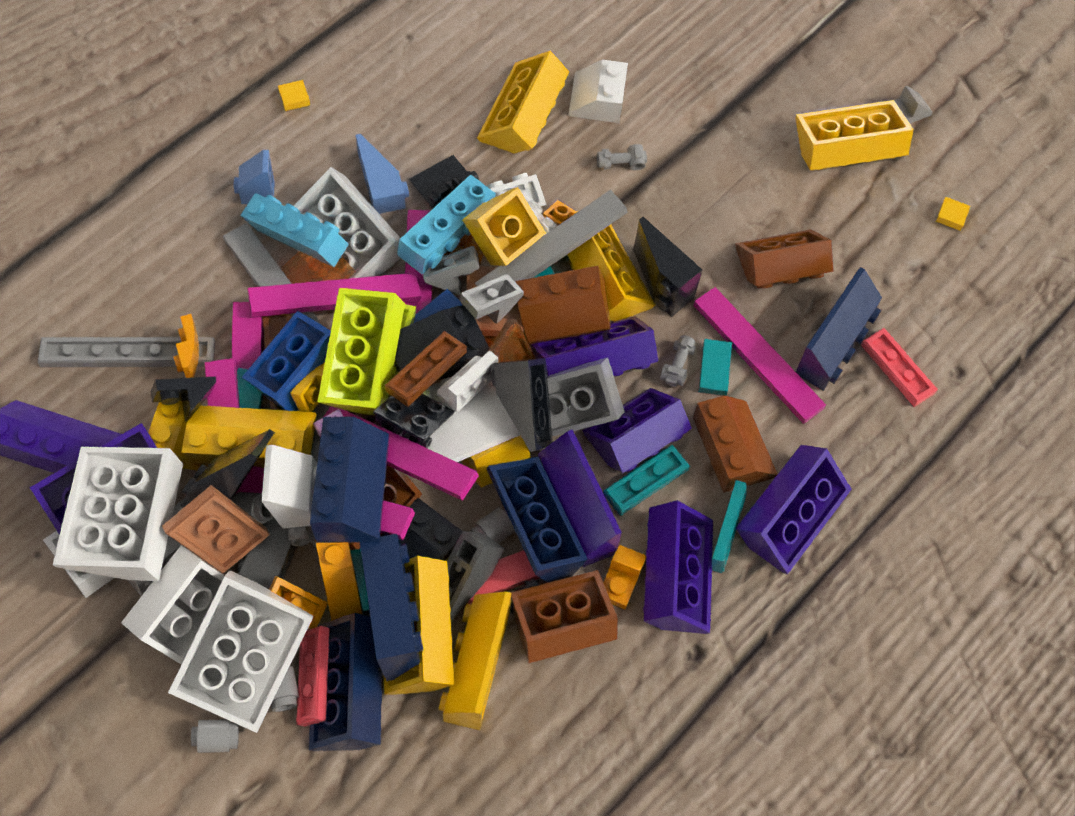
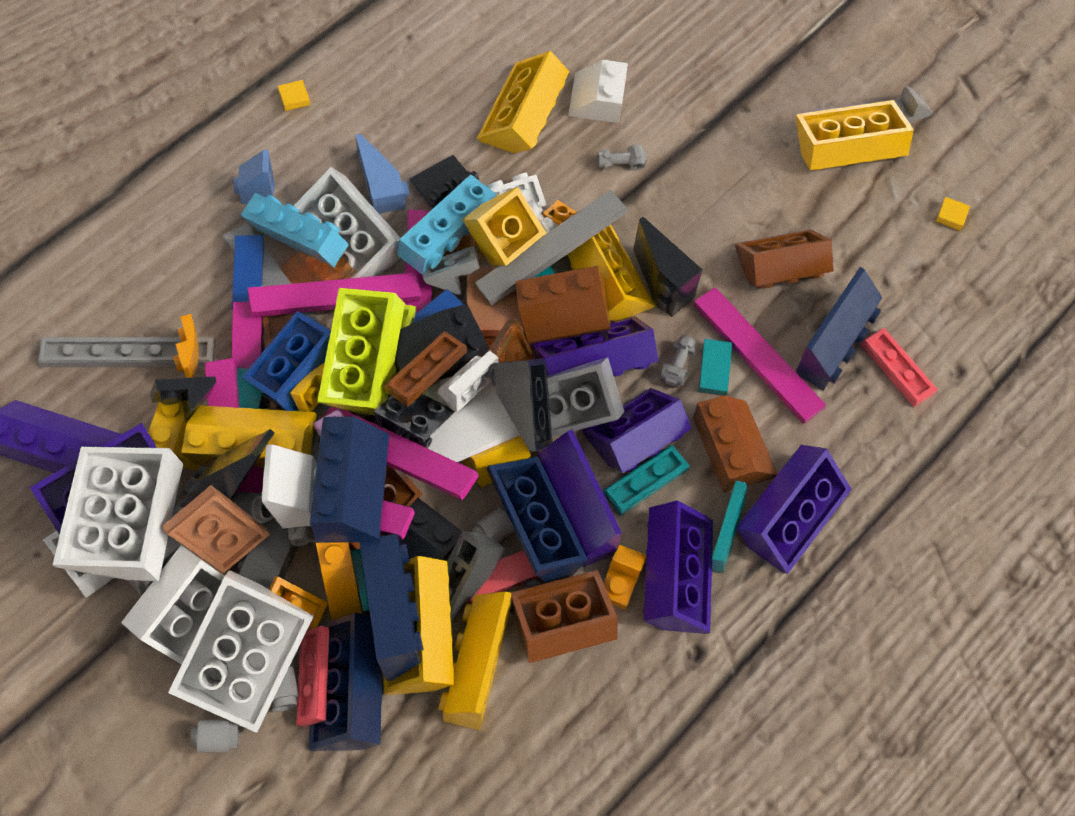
(247, 265): none -> blue tile
(492, 298): light grey slope -> none

